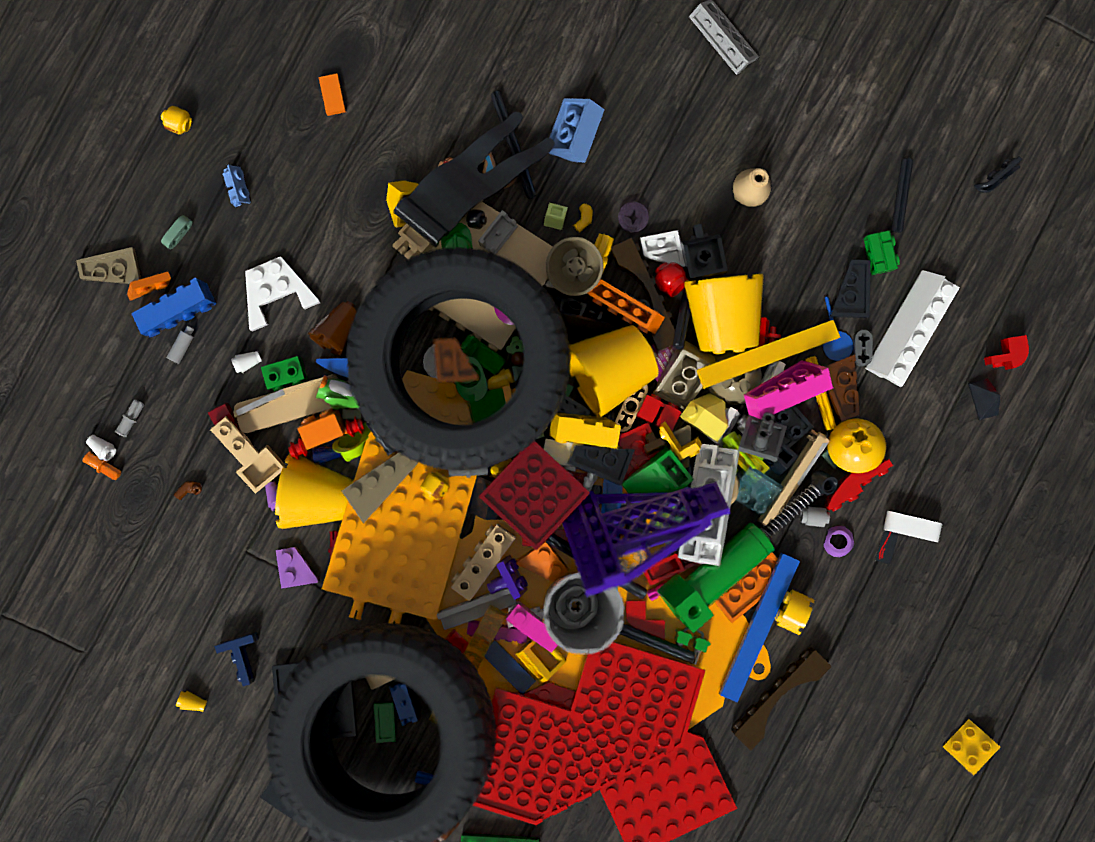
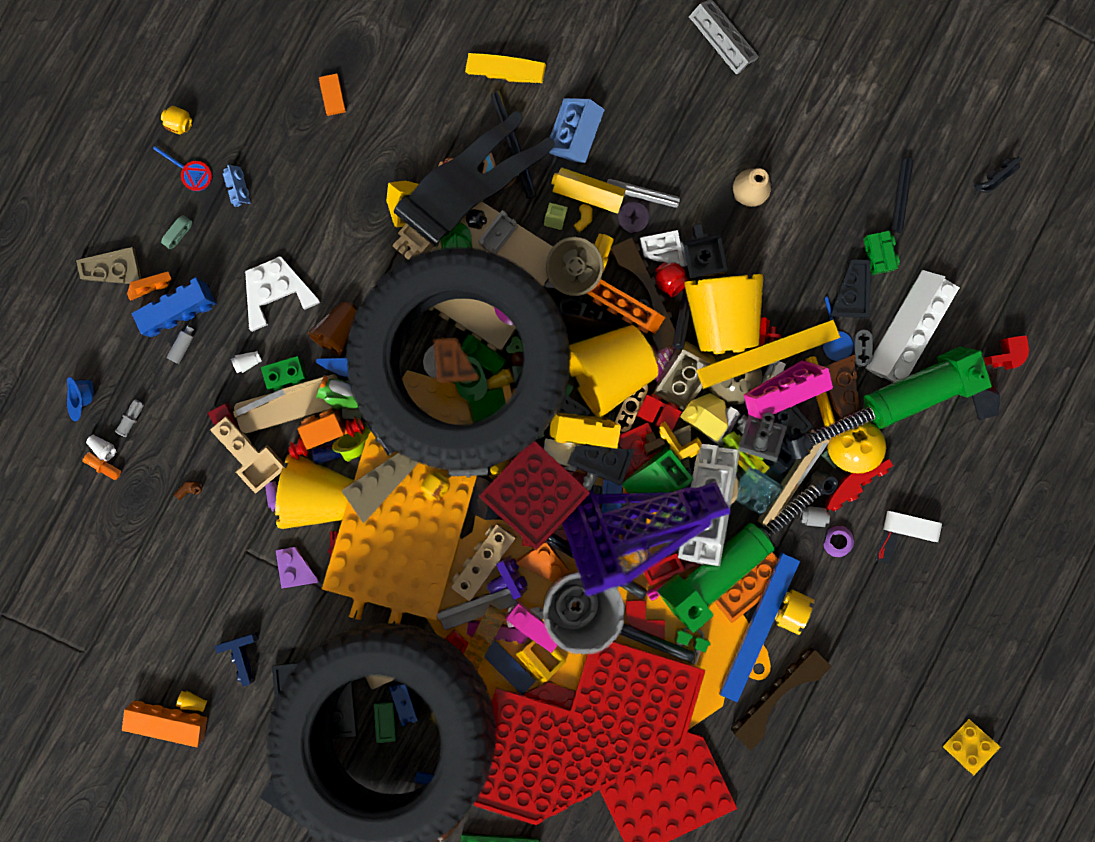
(79, 395): none -> blue piece
(164, 723): none -> orange brick
(194, 174): none -> piece
(505, 68): none -> yellow slope
(588, 190): none -> yellow brick
(647, 194): none -> light grey axle
(956, 373): none -> green piece

